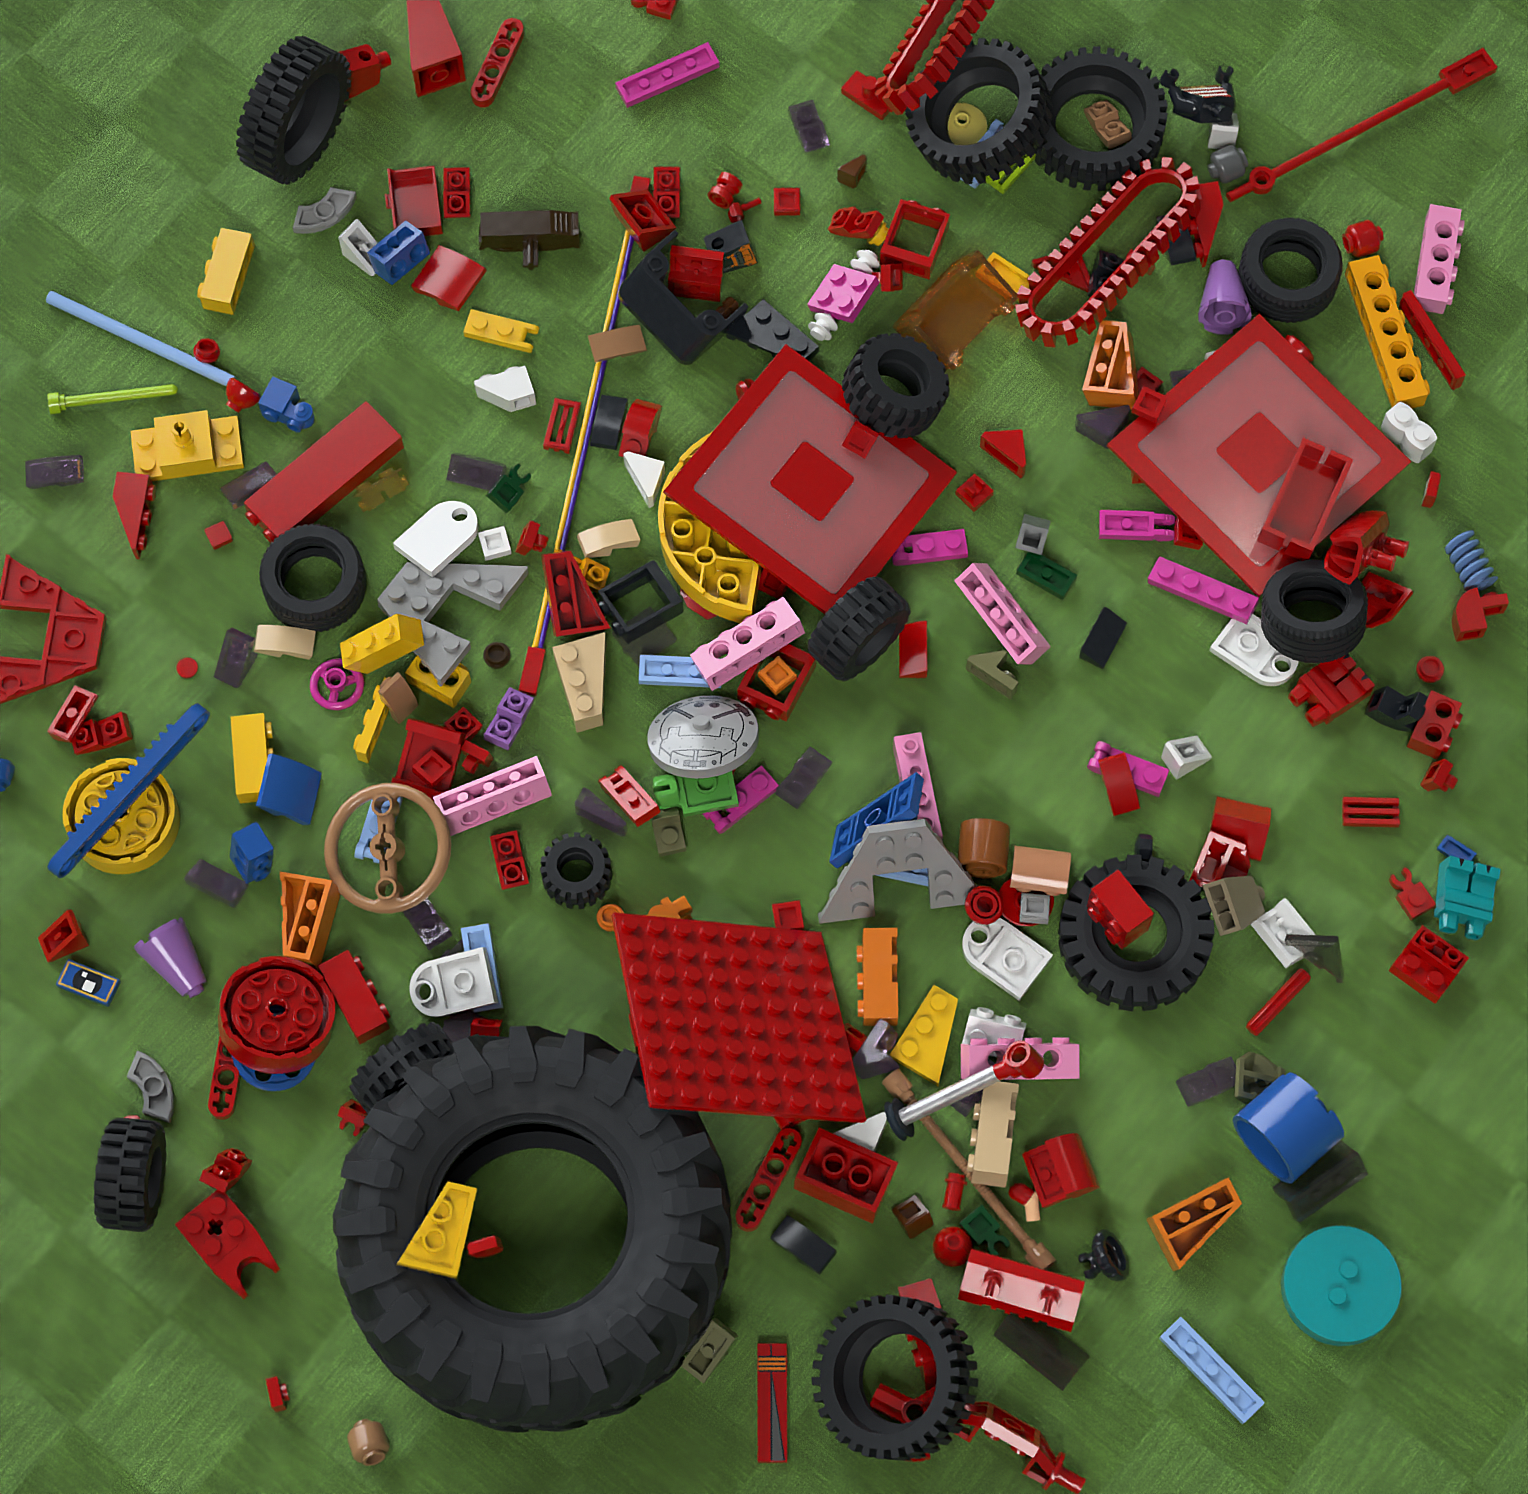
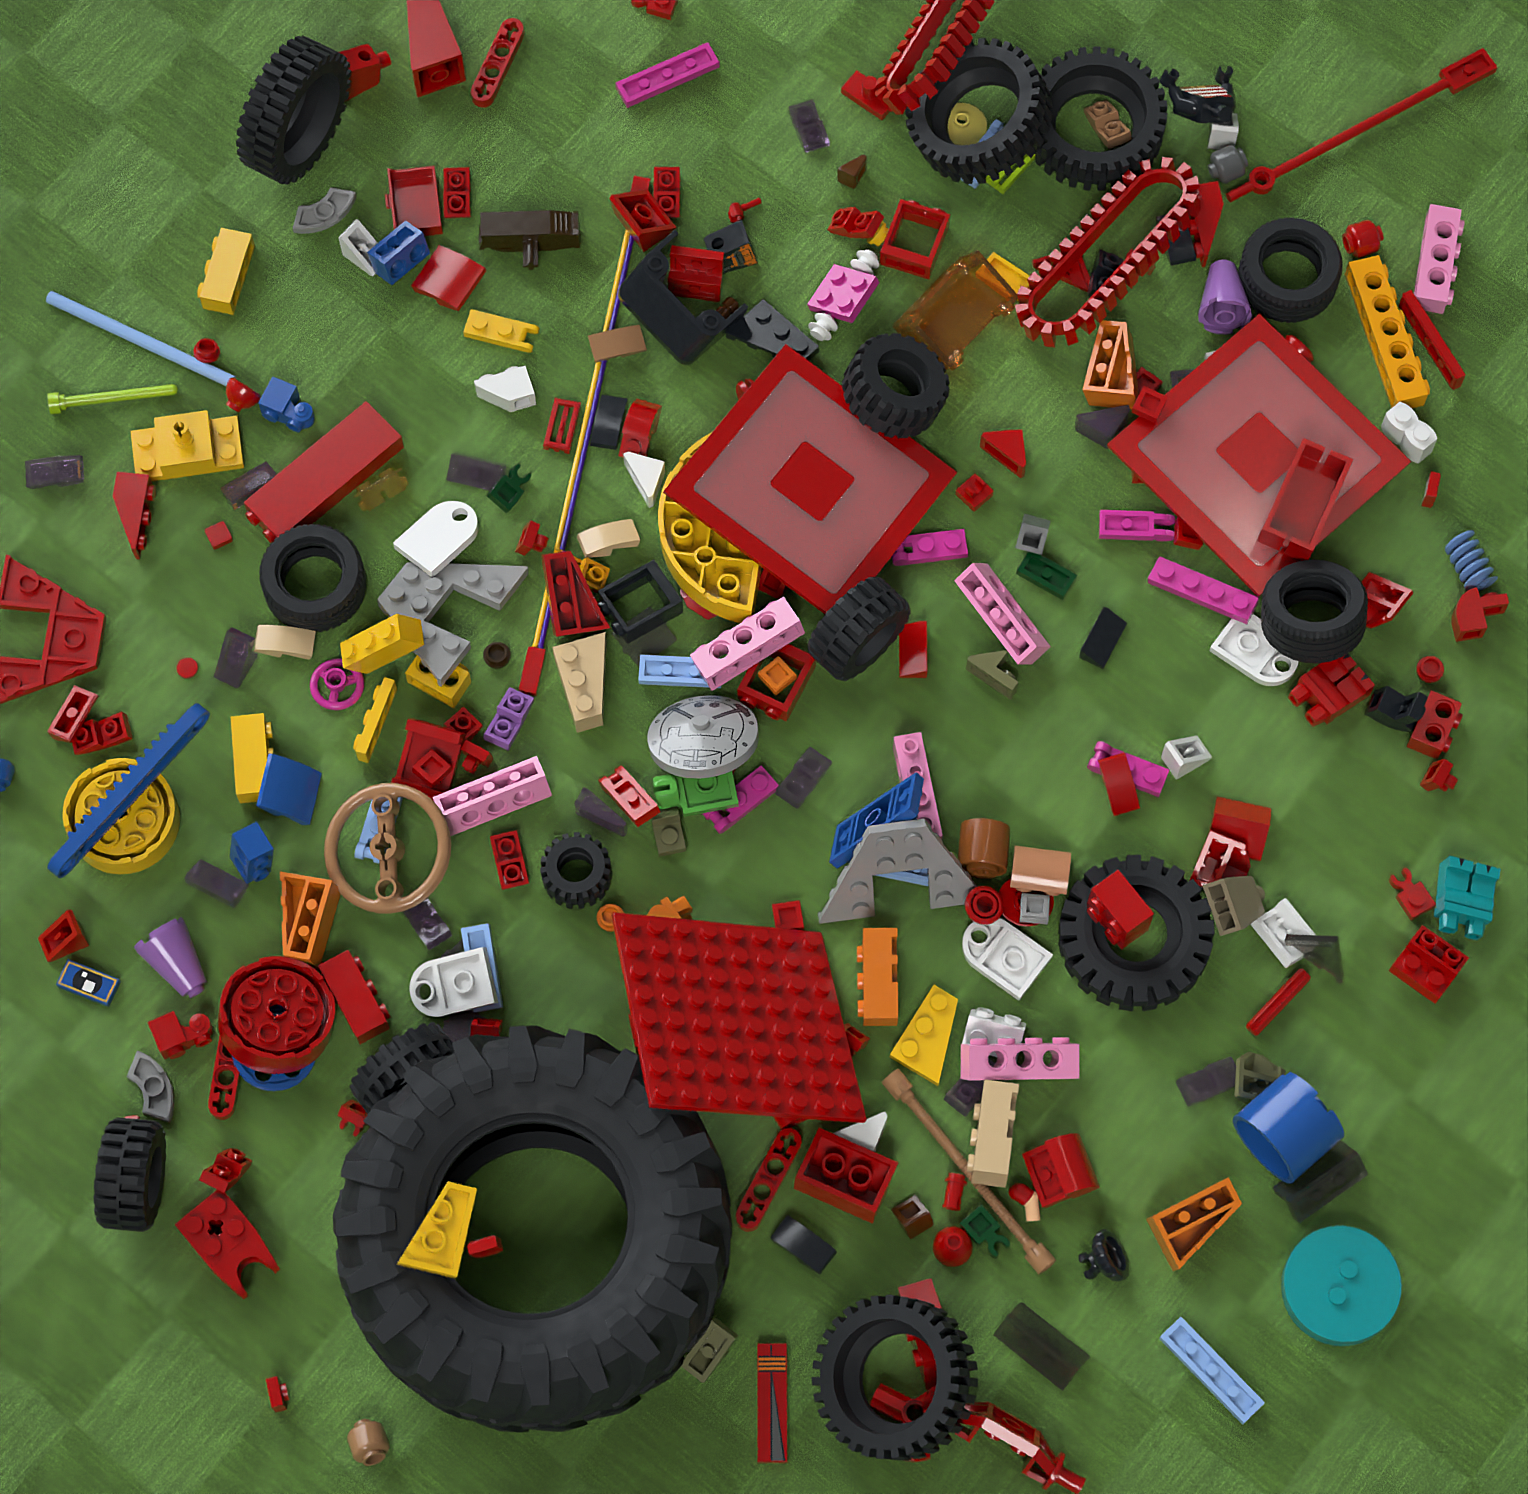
(175, 1039): none -> red brick
(398, 697): medium nougat slope -> none
(494, 543): white tile -> none
(725, 189): red wheel -> none
(786, 201): red tile -> none
(860, 439): red tile -> none
(873, 1056): slope -> none
(890, 277): red tile -> none
(1018, 1061): piece -> none
(1021, 1289): red piece -> none
(1144, 846): black tile -> none
(1362, 543): red piece -> none
(1370, 801): red tile -> none
(1452, 847): blue piece -> none

